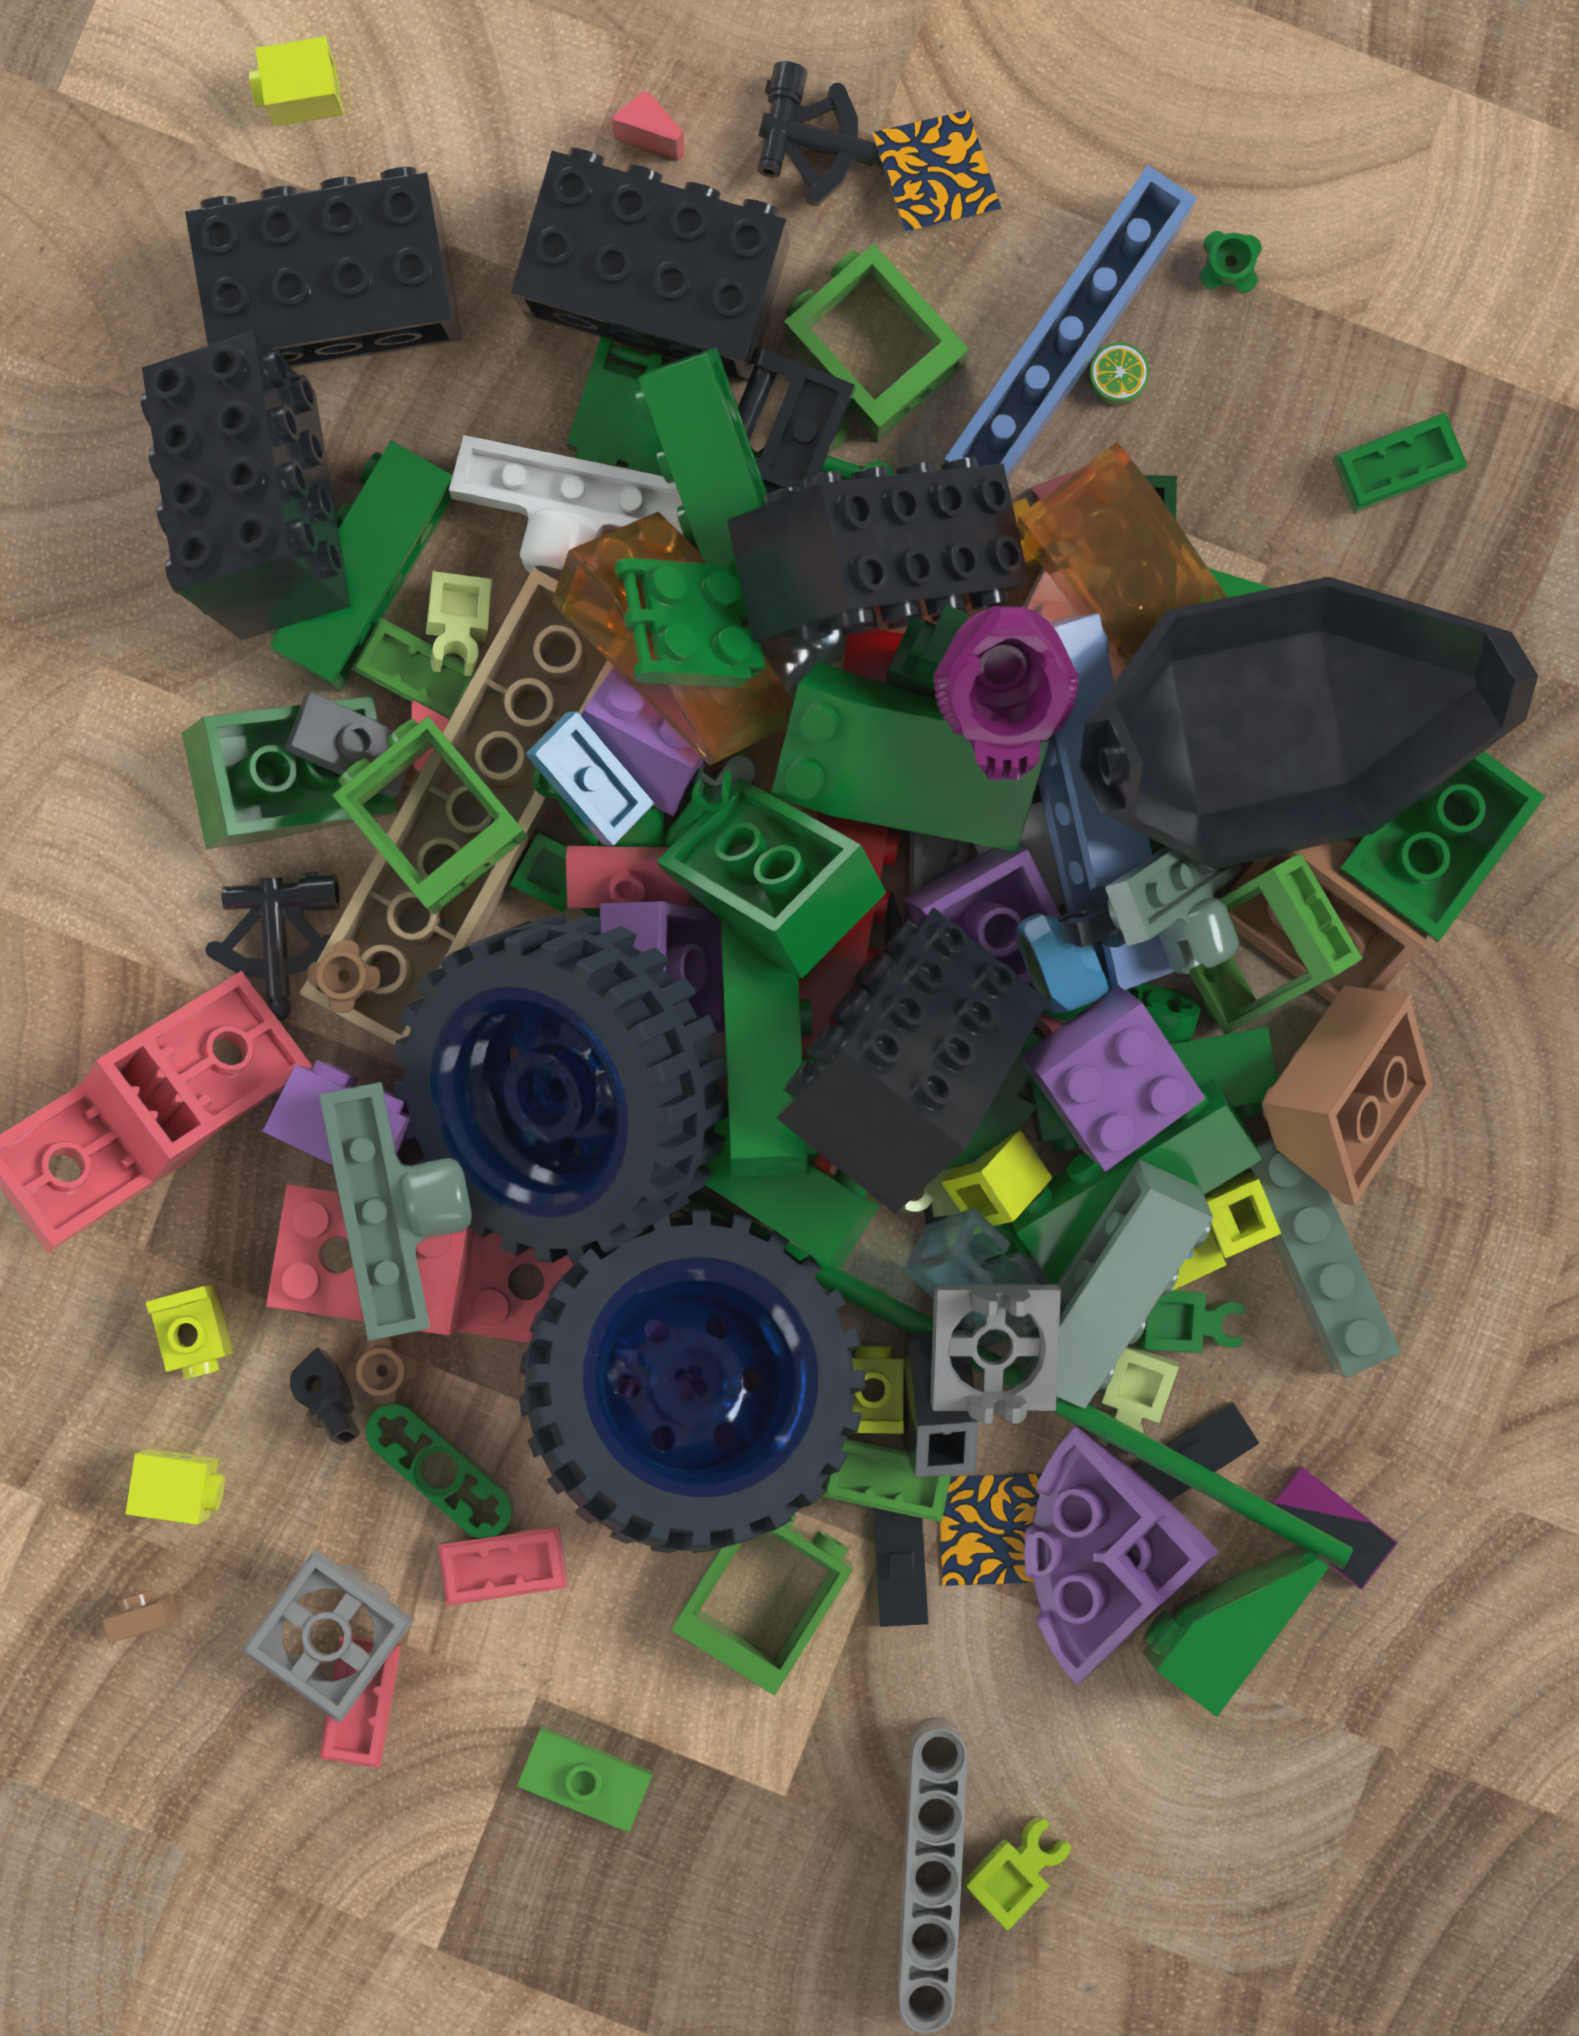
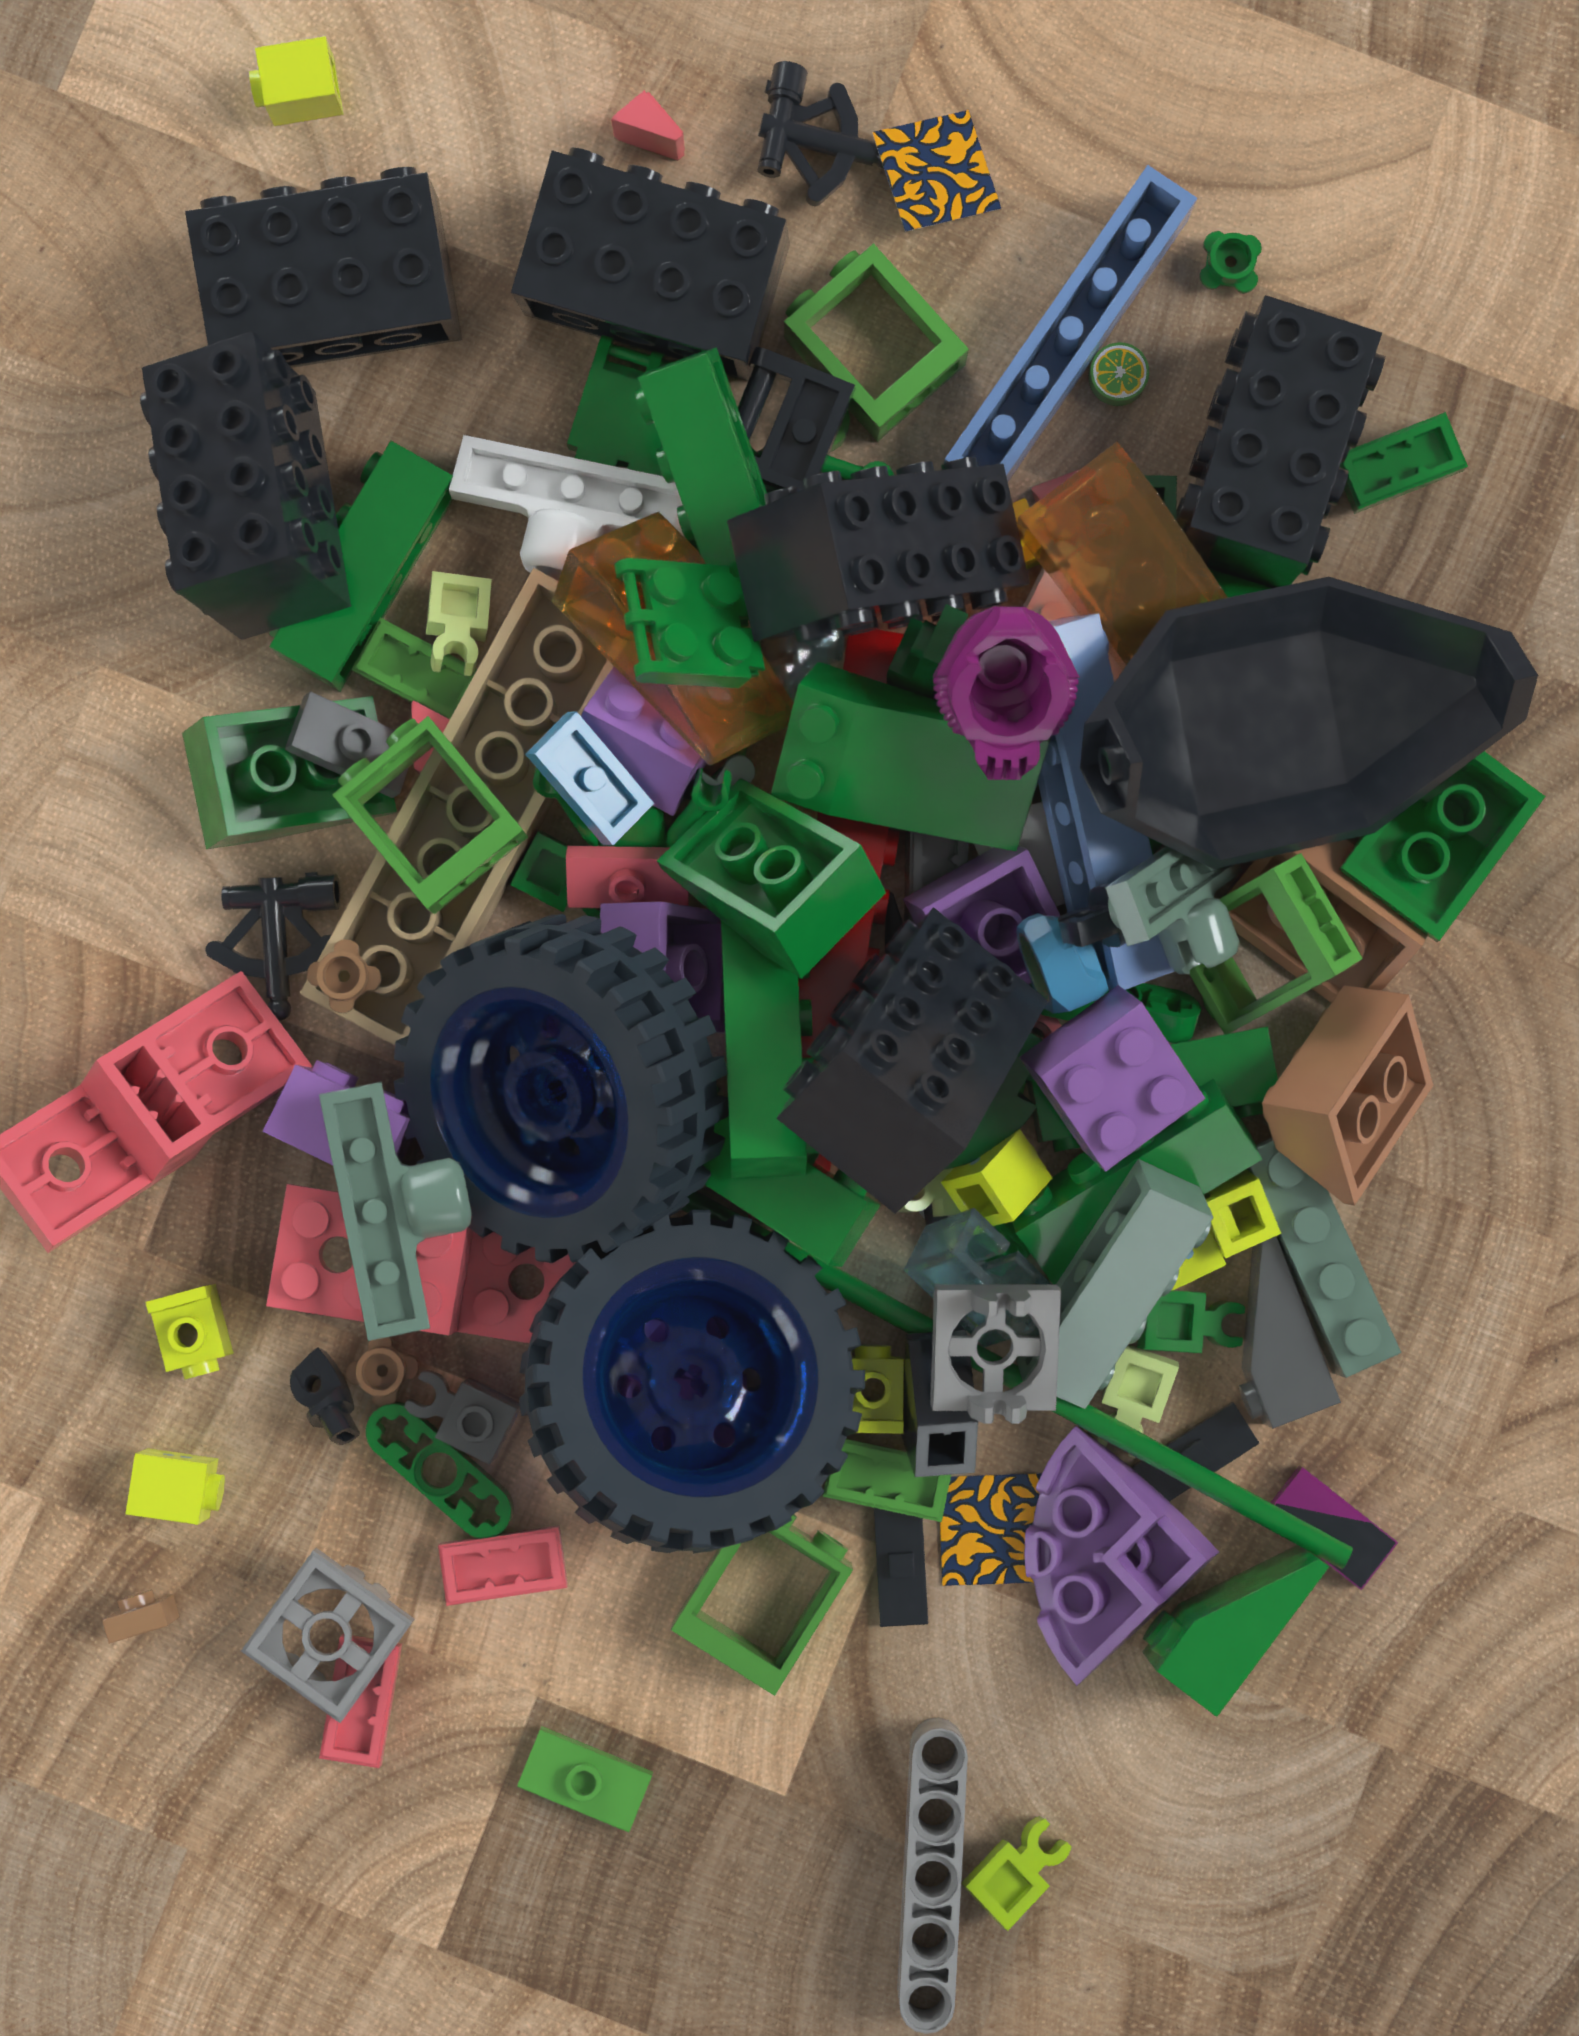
(473, 1418): none -> dark grey brick
(1278, 442): none -> black brick
(1280, 1349): none -> dark grey slope

